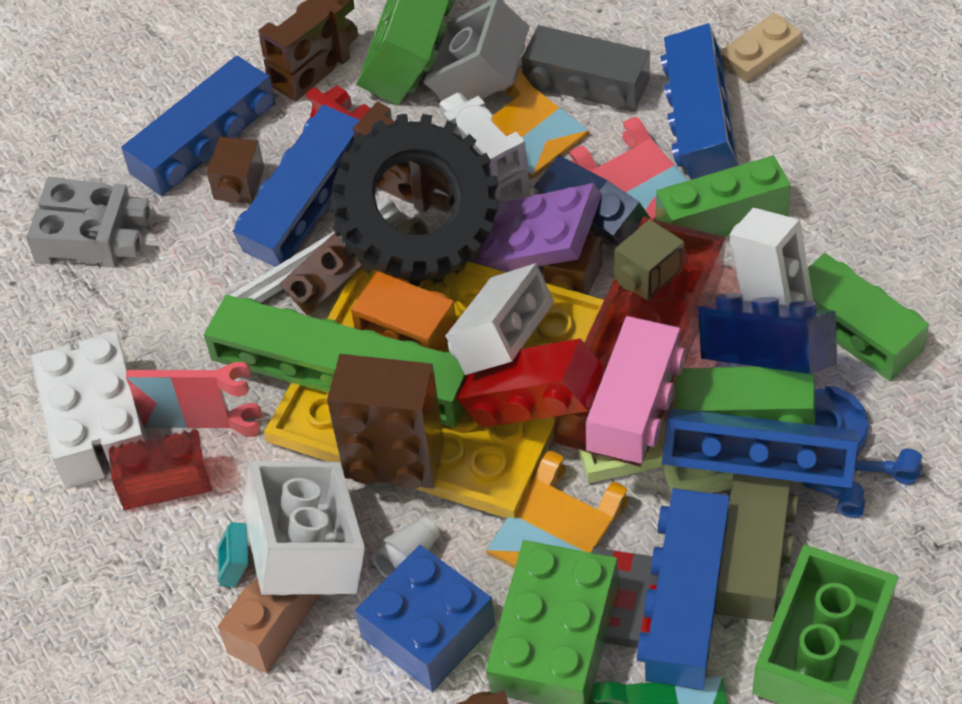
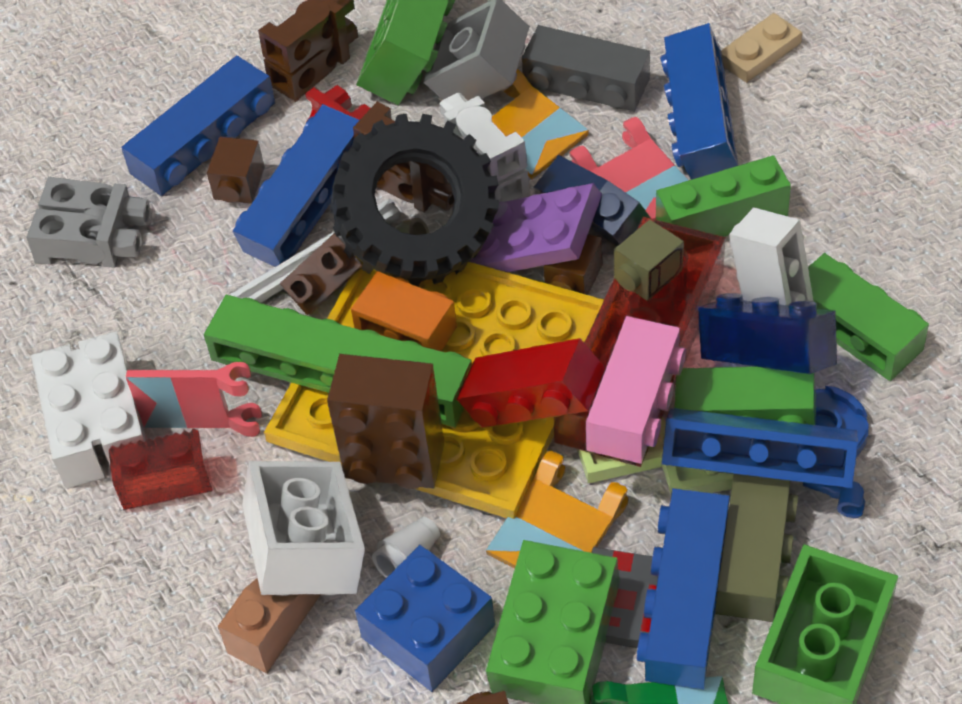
(232, 554): teal tile -> none
(499, 319): white brick -> none
(904, 470): blue hand -> none

